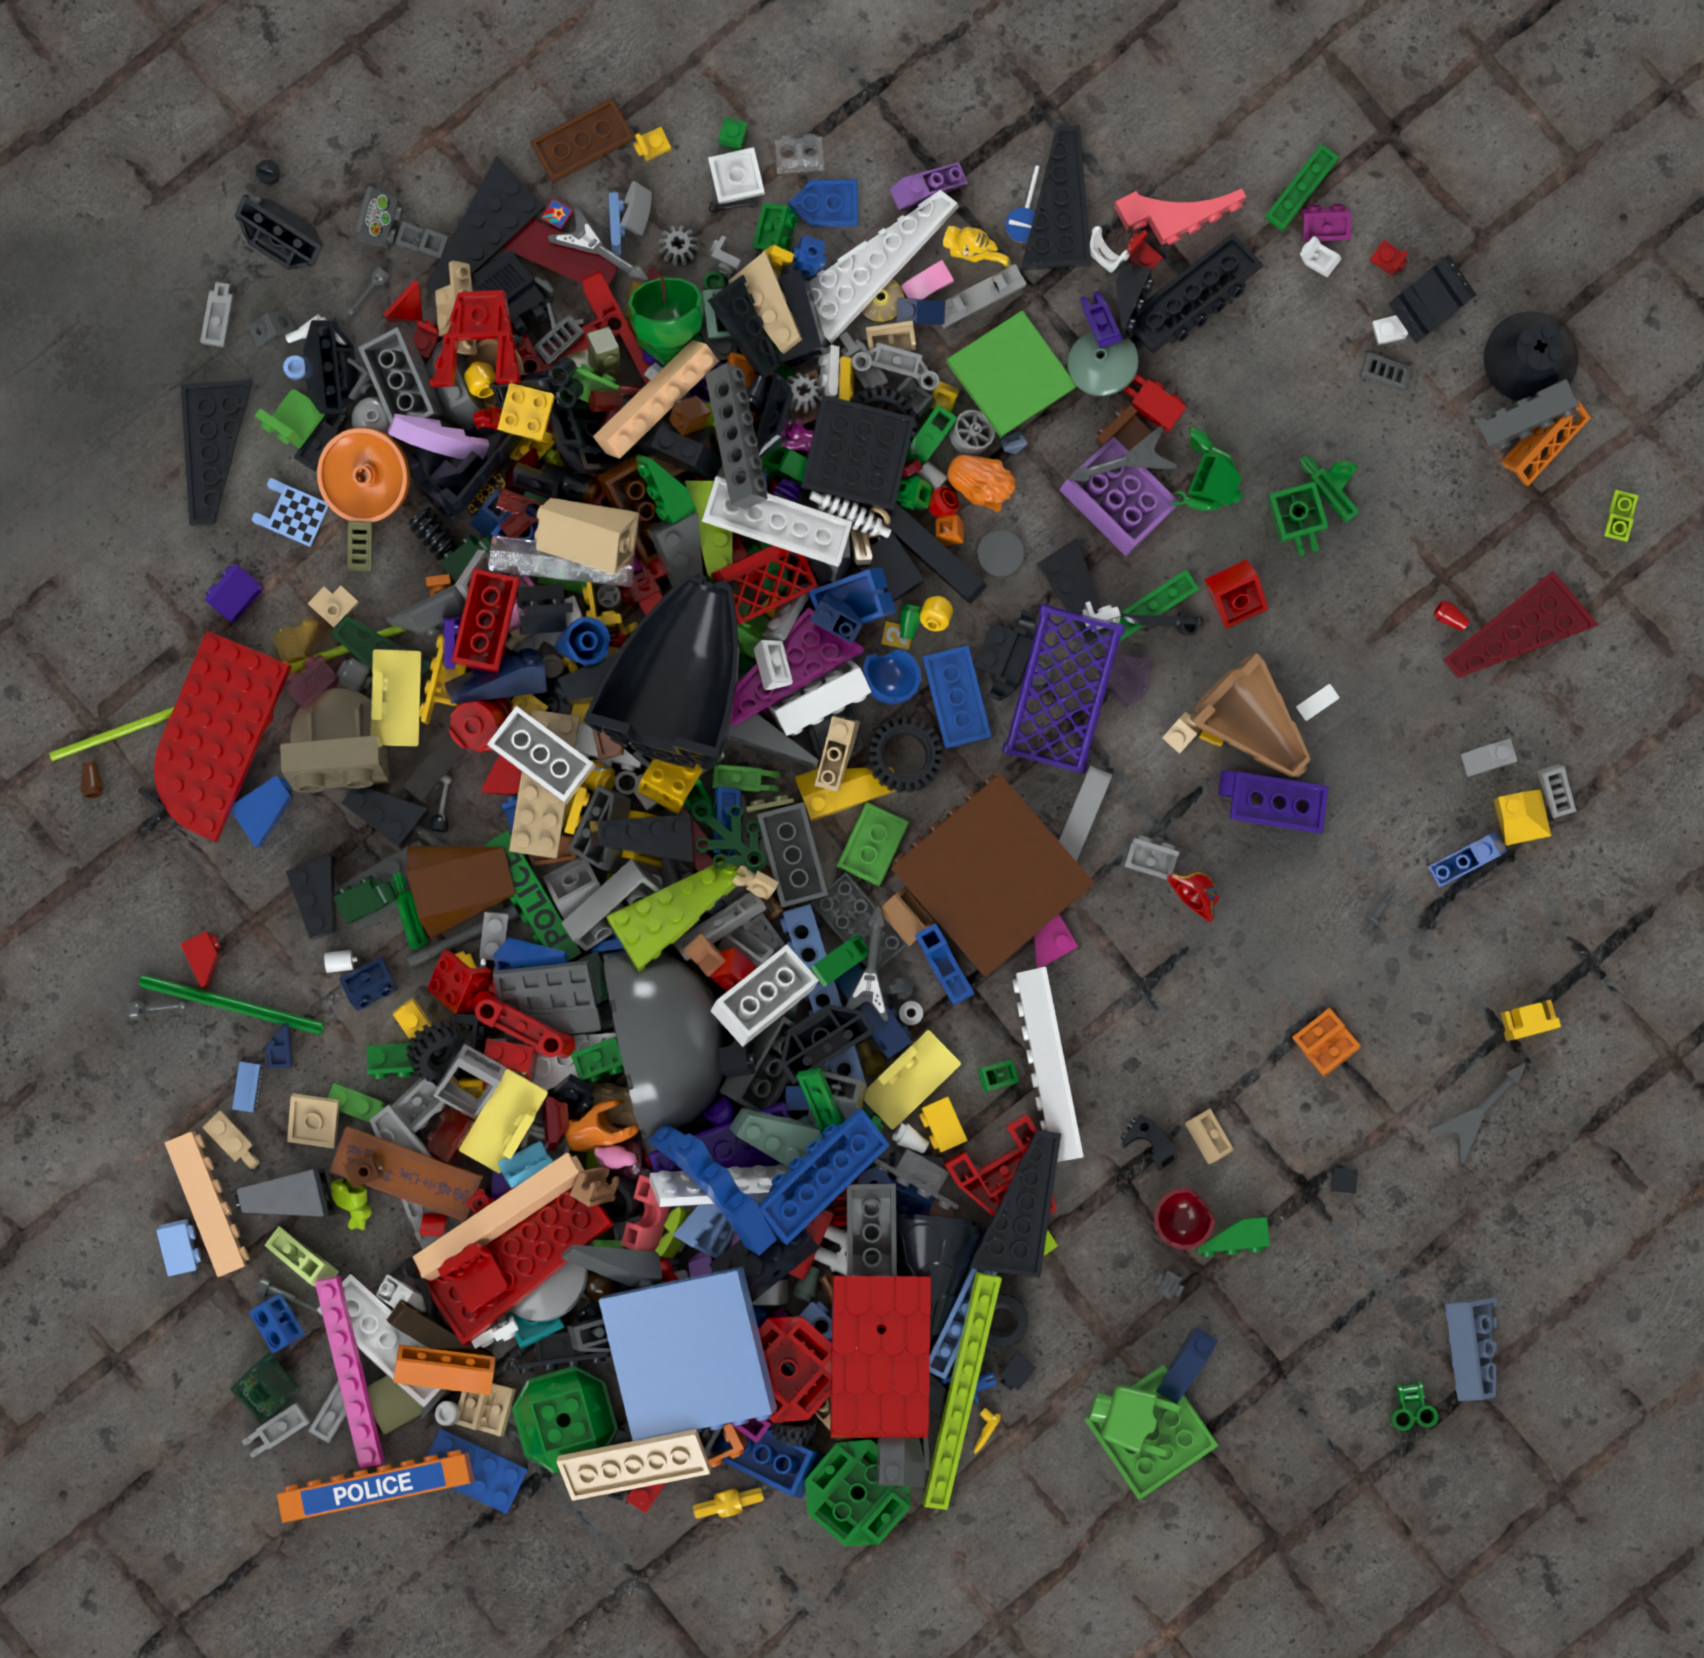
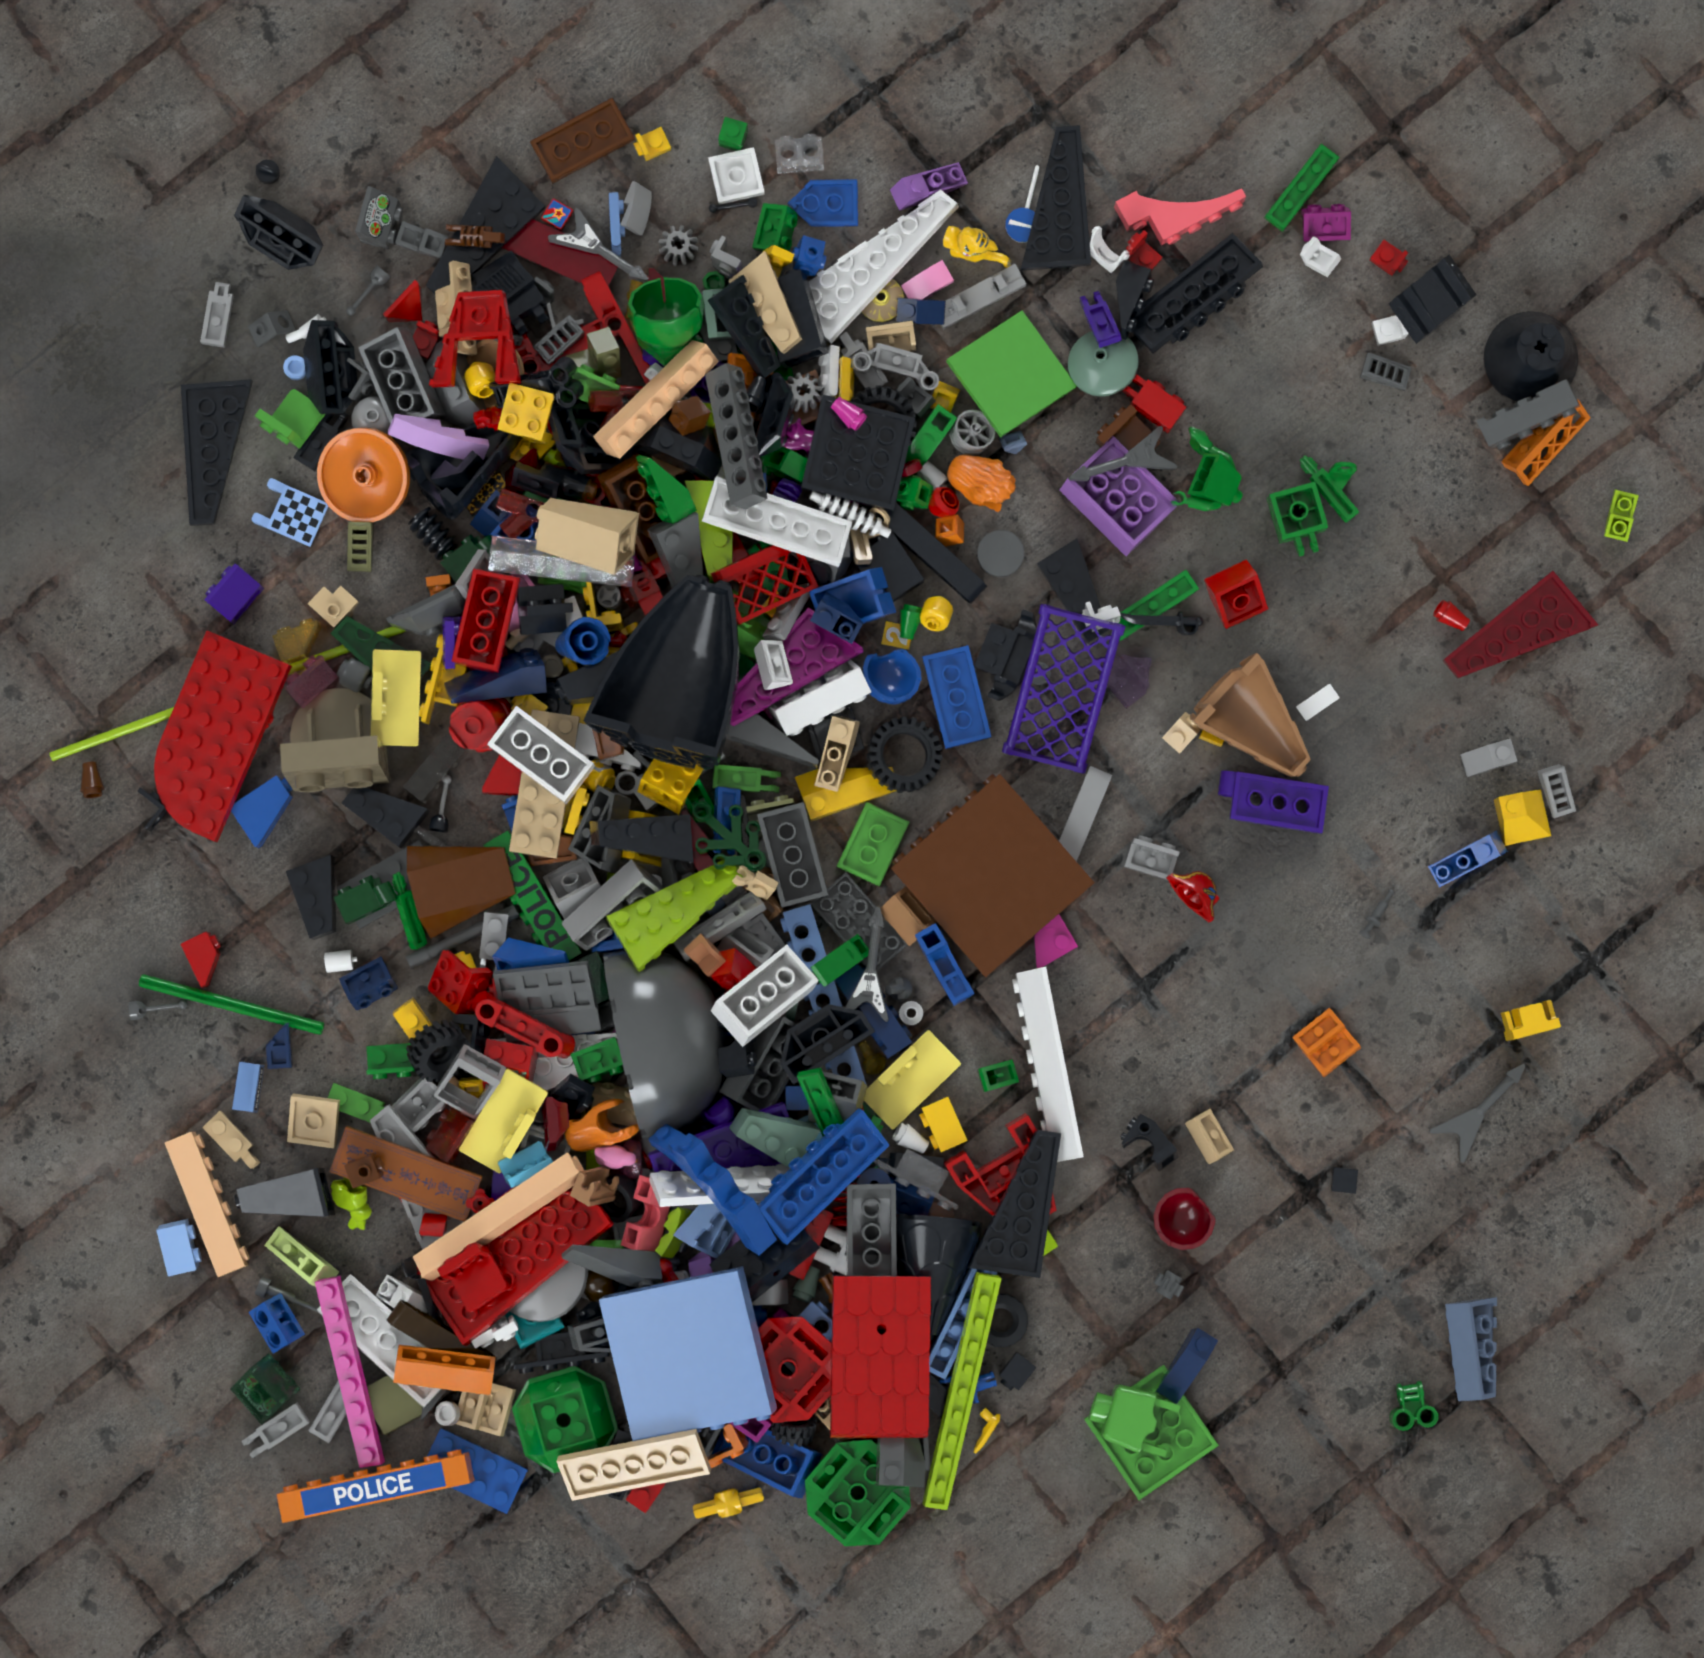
(474, 236): none -> reddish brown hinge
(849, 413): none -> dark pink cone
(1243, 1234): green slope -> none

